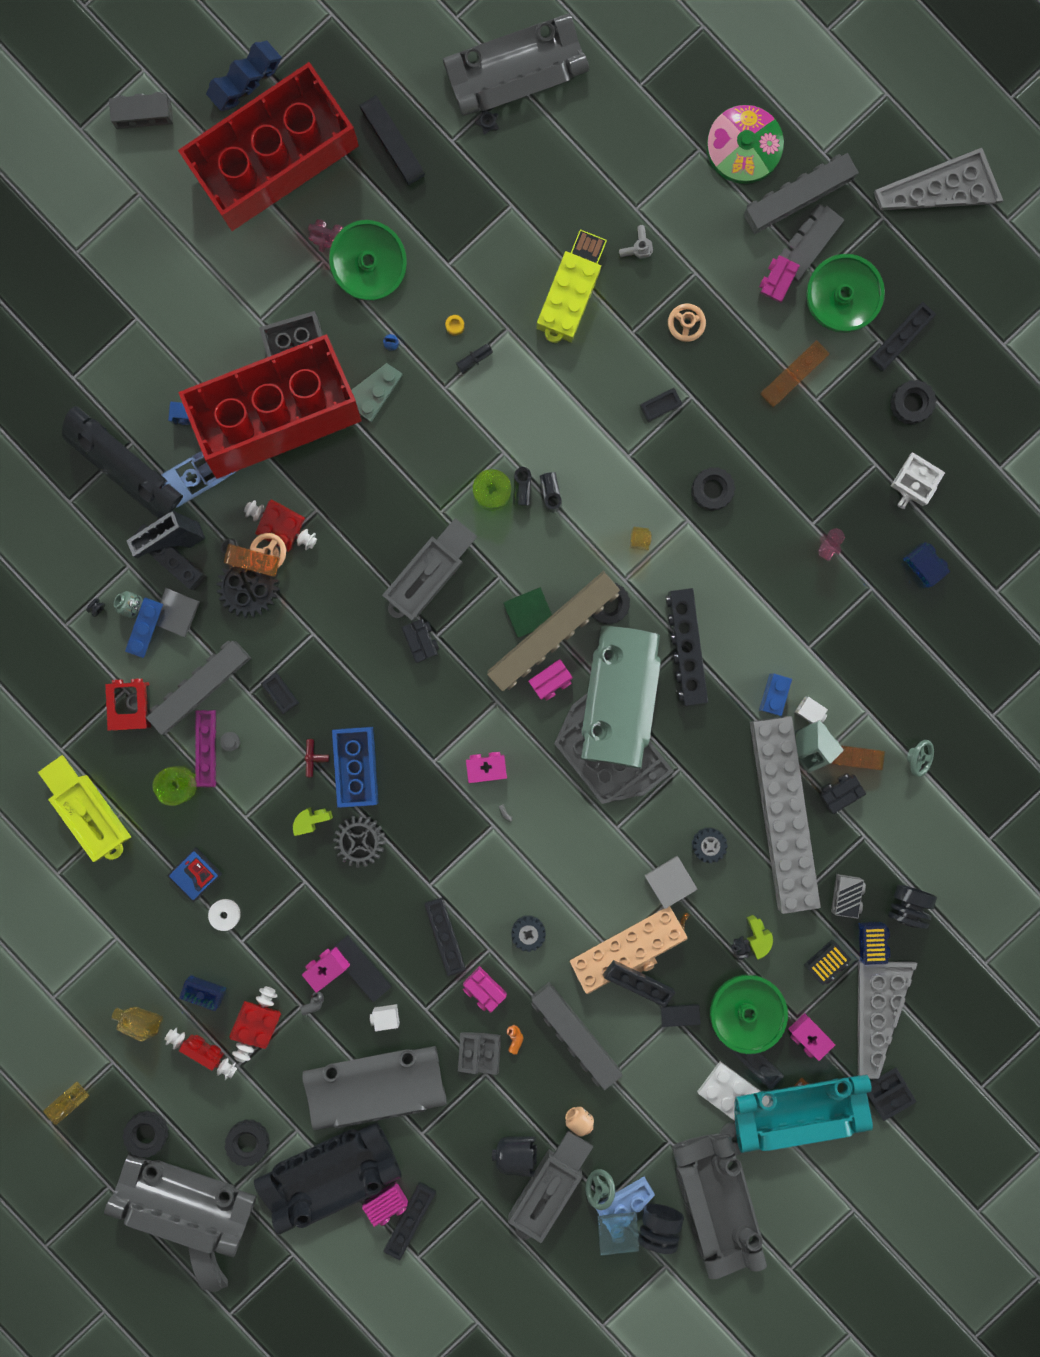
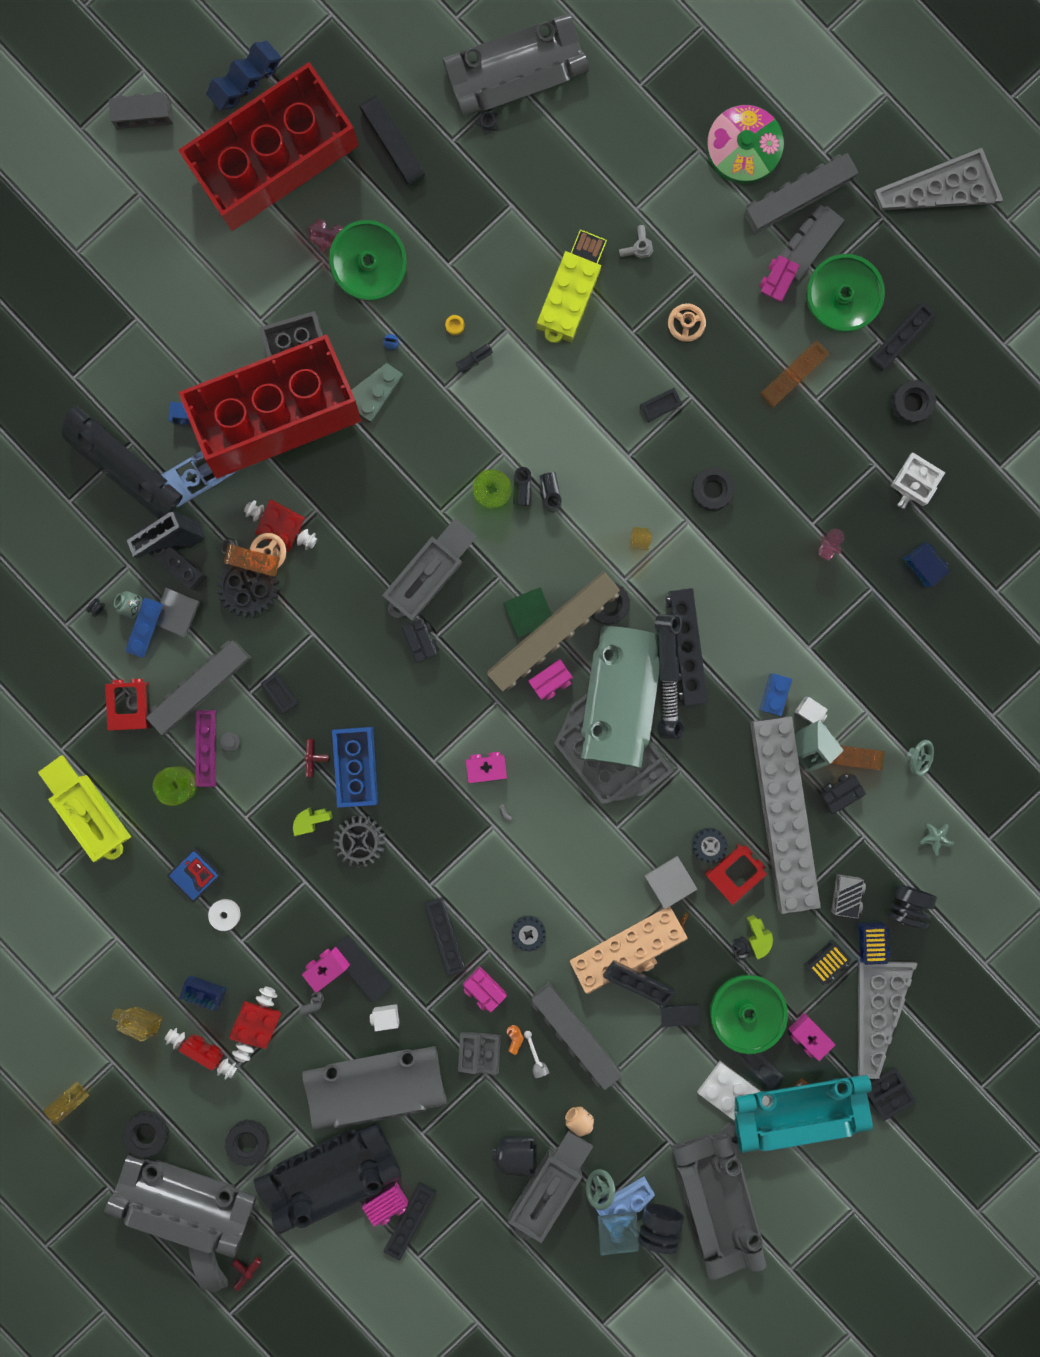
(246, 1273): none -> dark red piece
(540, 1068): none -> hinge
(668, 628): none -> black piece
(724, 883): none -> red window
(936, 837): none -> sand green animal

